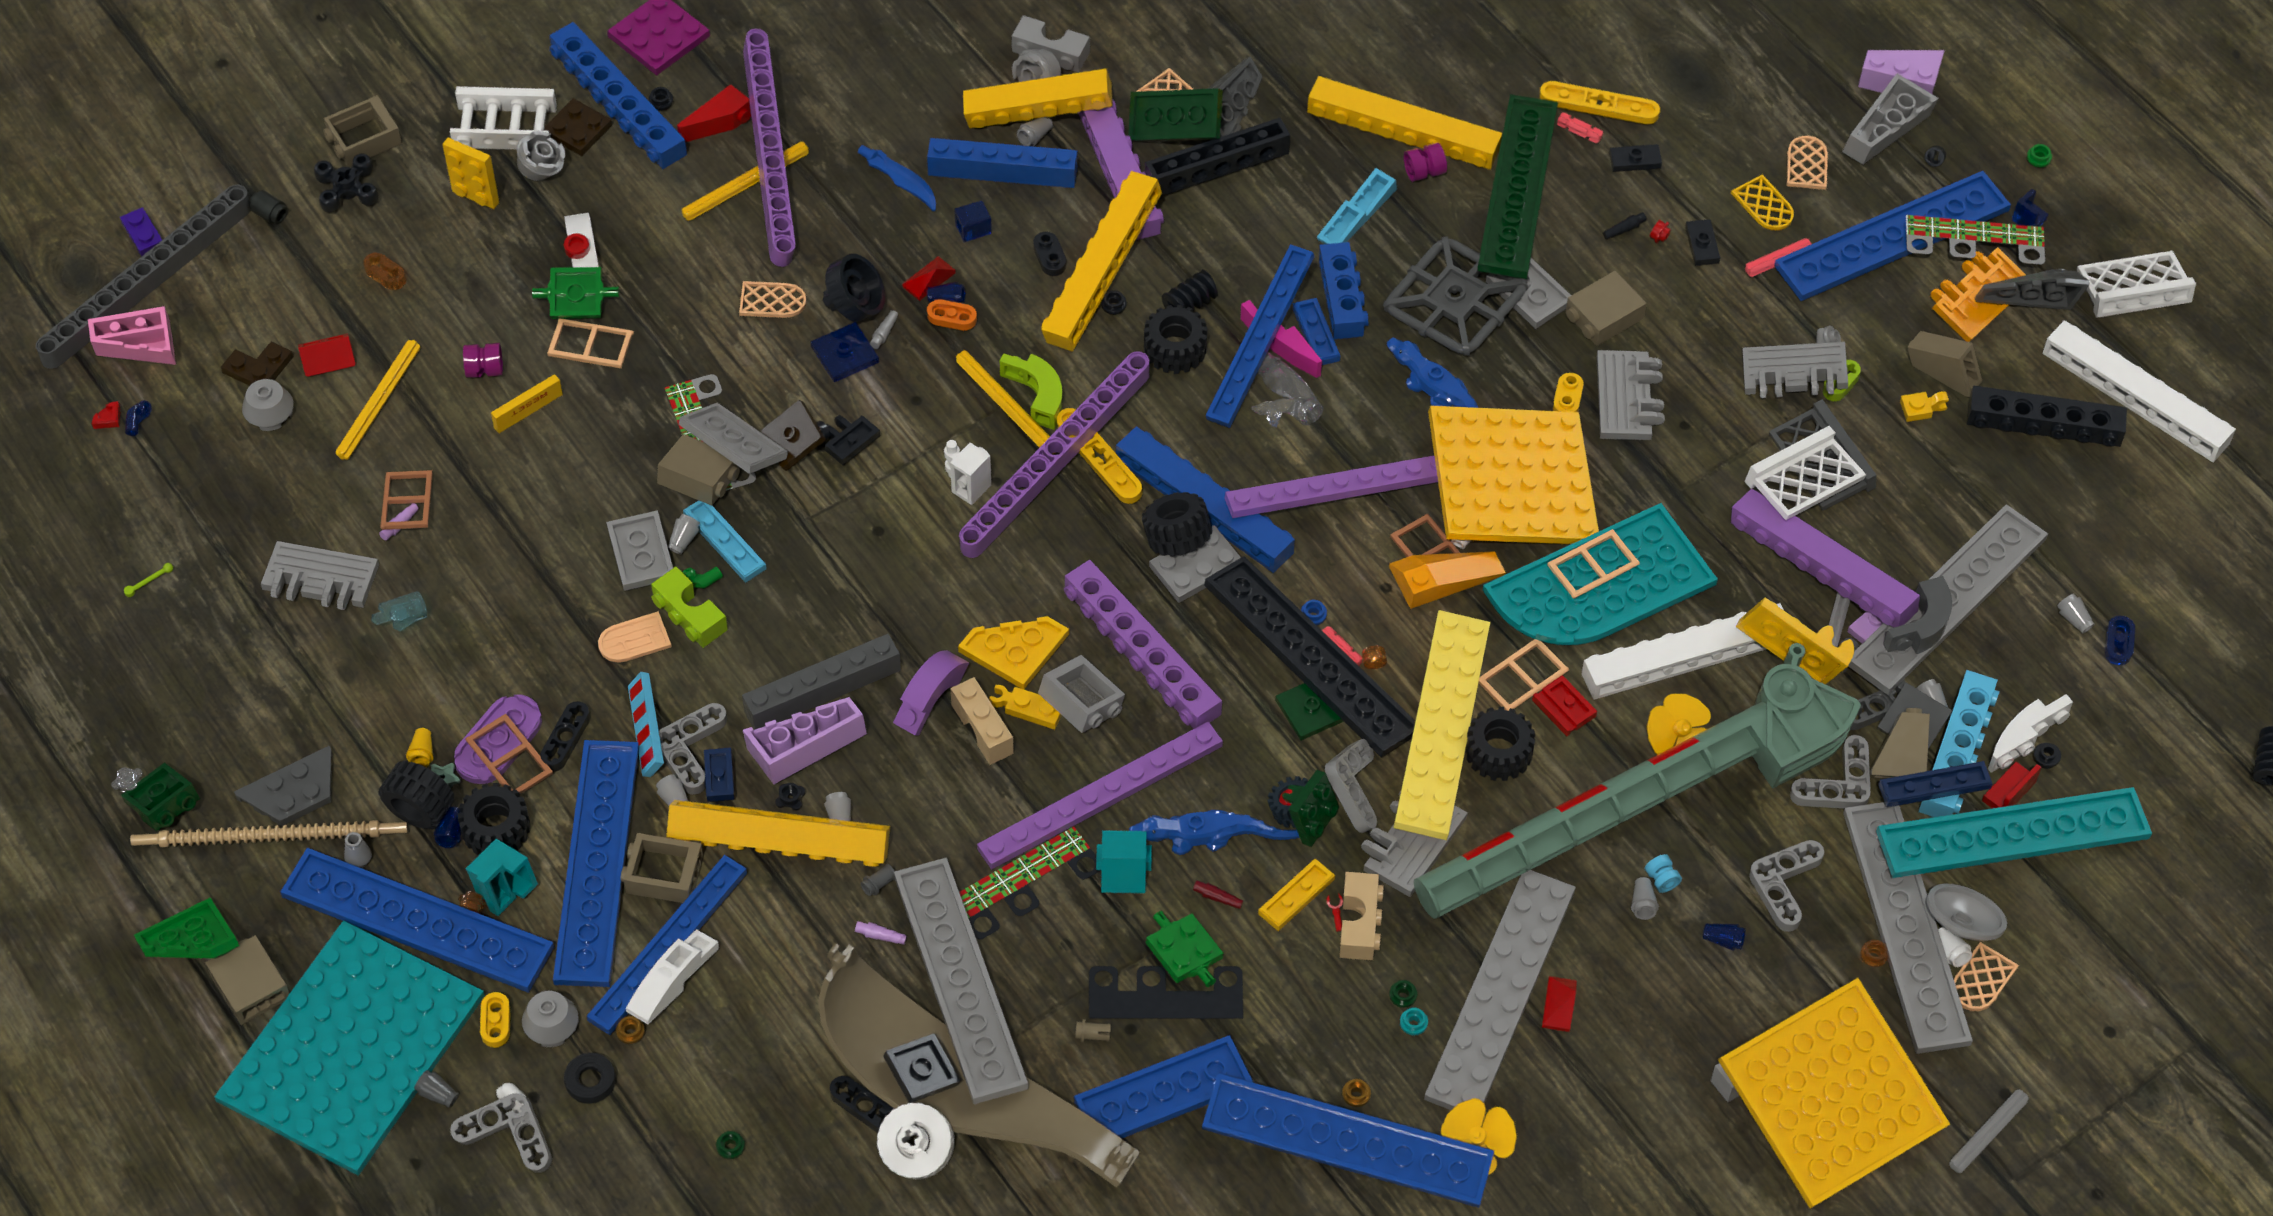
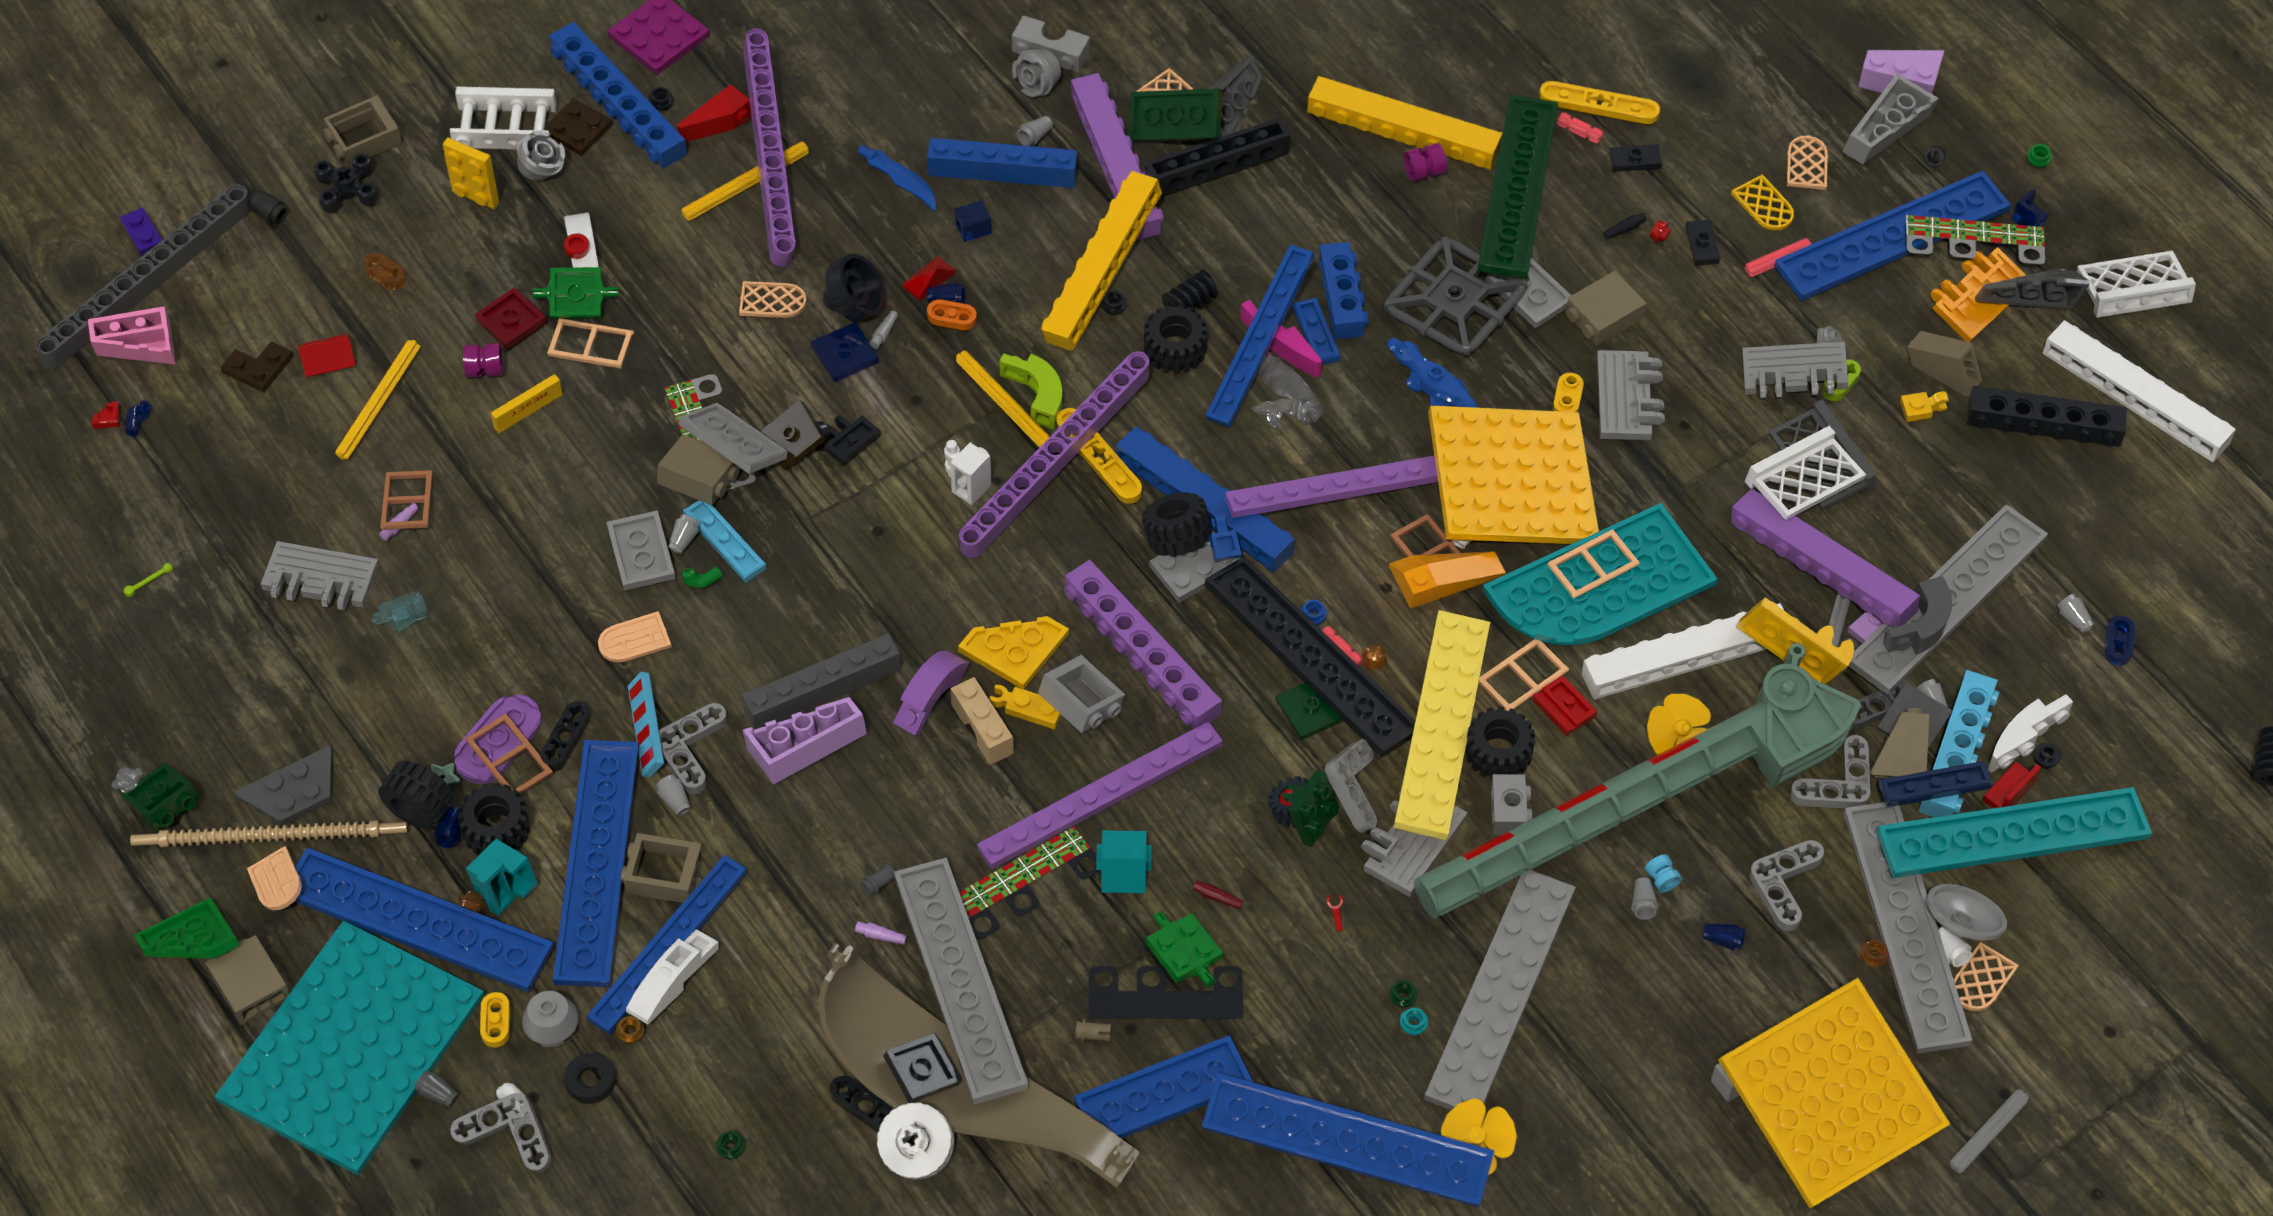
(267, 404): light grey cone -> none
(276, 880): none -> light nougat window
(356, 850): light grey cone -> none
(420, 749): yellow cone -> none
(510, 318): none -> dark red plate
(700, 622): lime arch -> none
(719, 774): dark blue plate -> none
(778, 832): yellow brick -> none
(790, 789): black plate -> none
(838, 806): light grey cone -> none
(1037, 98): yellow brick -> none
(1047, 249): black plate -> none
(1207, 828): blue animal -> none
(1223, 542): none -> blue plate
(1296, 894): yellow tile -> none
(1356, 1085): pearl gold plate -> none
(1359, 209): medium azure slope -> none
(1359, 936): tan arch -> none
(1507, 790): none -> light grey brick
(1559, 1003): red slope -> none

